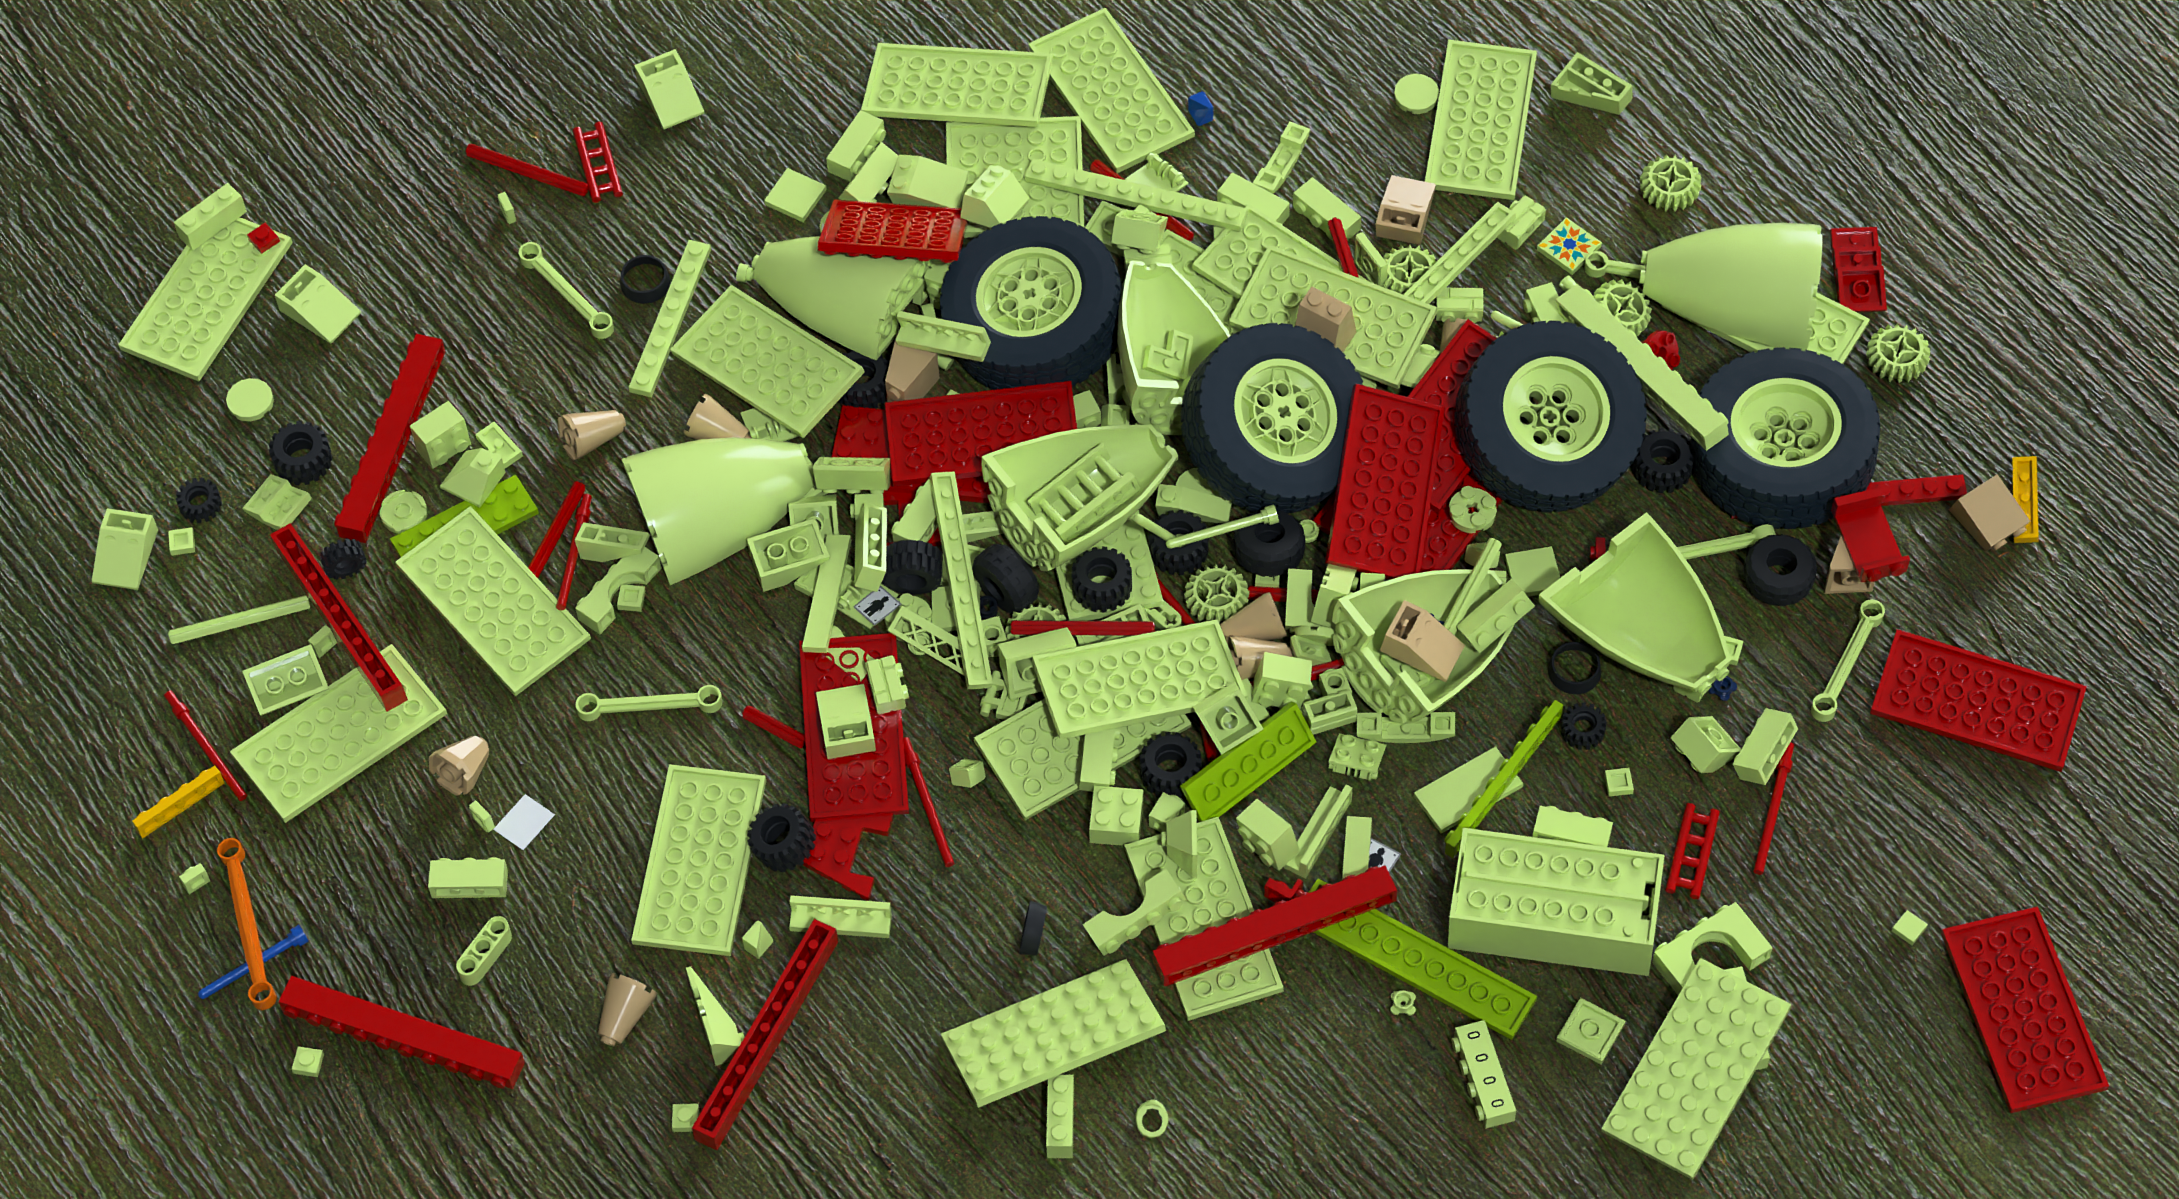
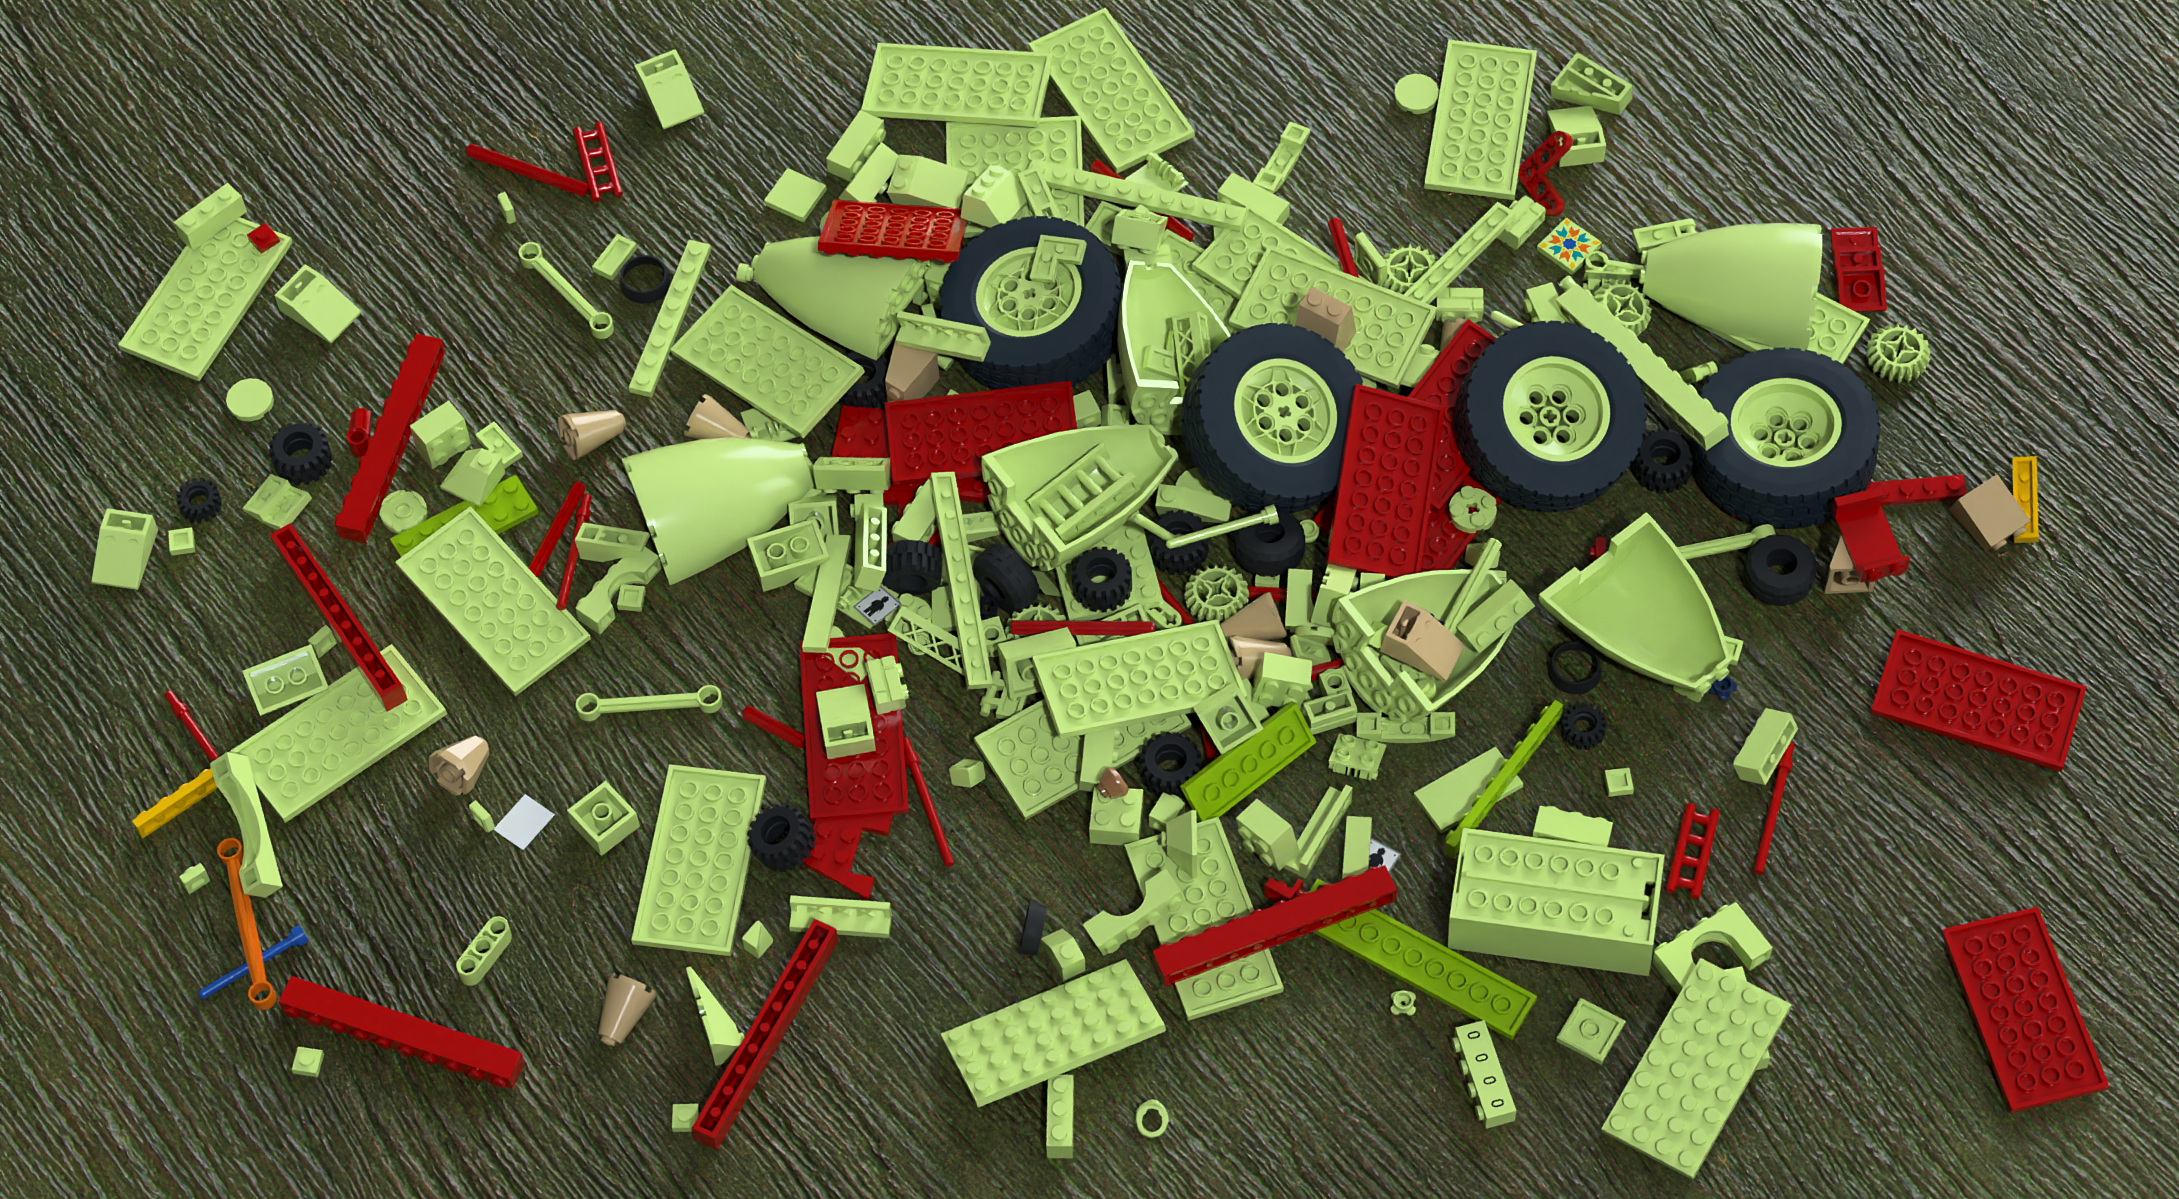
(236, 782): none -> yellowish green arch
(239, 619): yellowish green axle -> none
(343, 559): black tyre -> none
(359, 431): none -> red piece
(468, 878): yellowish green brick -> none
(603, 818): none -> yellowish green brick
(614, 257): none -> yellowish green tile
(1038, 192): none -> yellowish green plate
(1046, 585): none -> yellowish green sticker
(1052, 251): none -> yellowish green plate
(1064, 953): none -> yellowish green slope
(1112, 784): none -> medium nougat cone
(1200, 108): blue slope -> none
(1200, 341): none -> yellowish green fence
(1321, 206): yellowish green brick -> none
(1380, 631): none -> yellowish green slope
(1405, 210): tan slope -> none
(1428, 687): none -> yellowish green plate
(1533, 569): yellowish green tile -> none
(1538, 174): none -> red beam
(1585, 131): none -> yellowish green slope
(1597, 275): none -> yellowish green hinge
(1657, 235): none -> yellowish green plate
(1664, 345): red plate -> none
(1684, 186): yellowish green gear -> none
(1698, 372): none -> yellowish green plate
(1705, 744): yellowish green slope -> none
(1847, 660): yellowish green piece -> none
(1909, 927): yellowish green tile -> none

